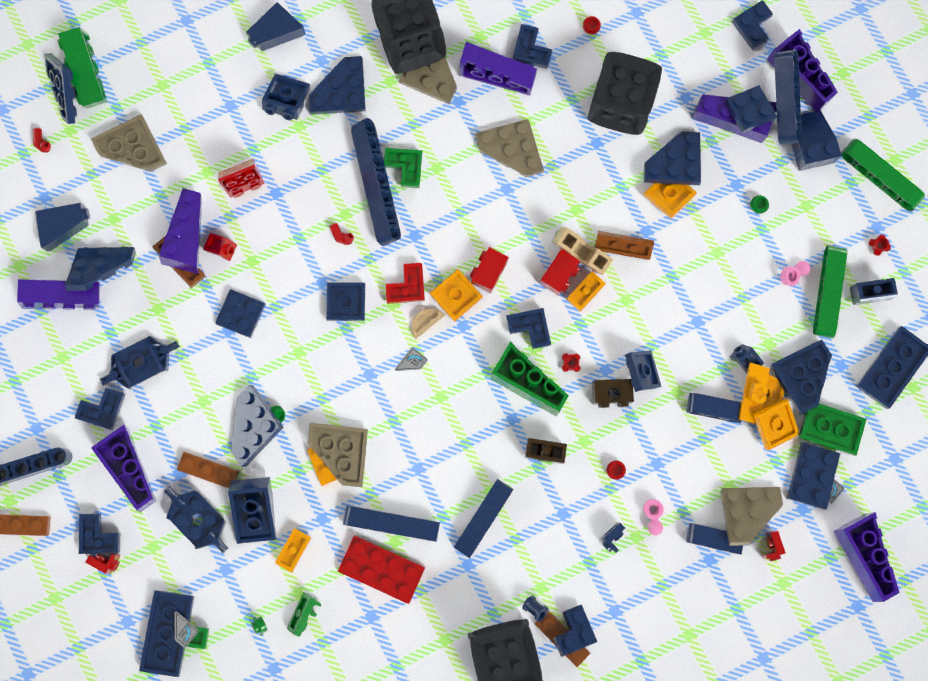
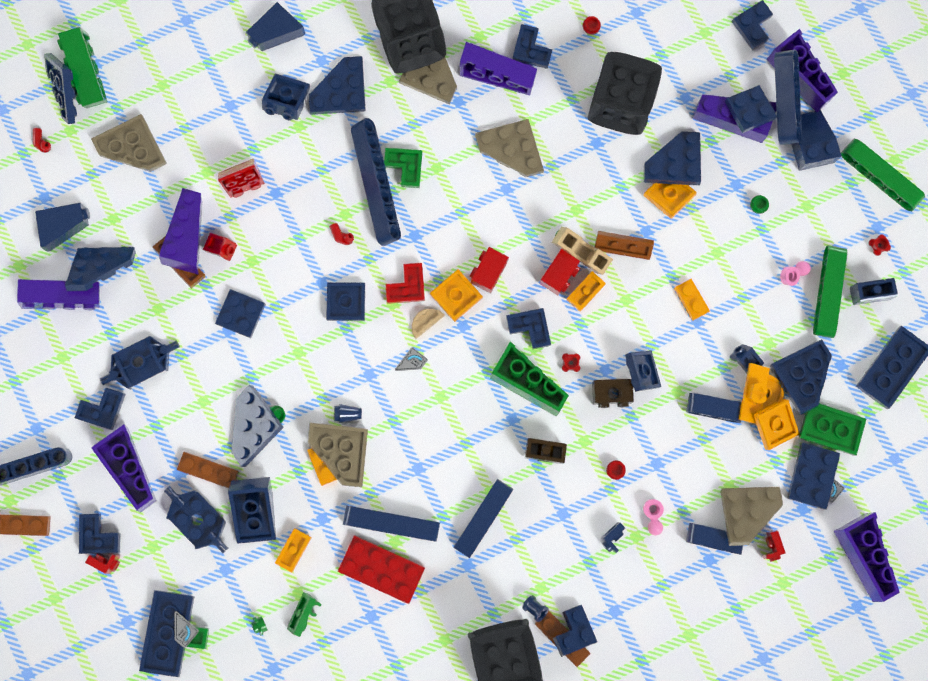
(347, 413): none -> dark blue cone
(691, 299): none -> light orange plate

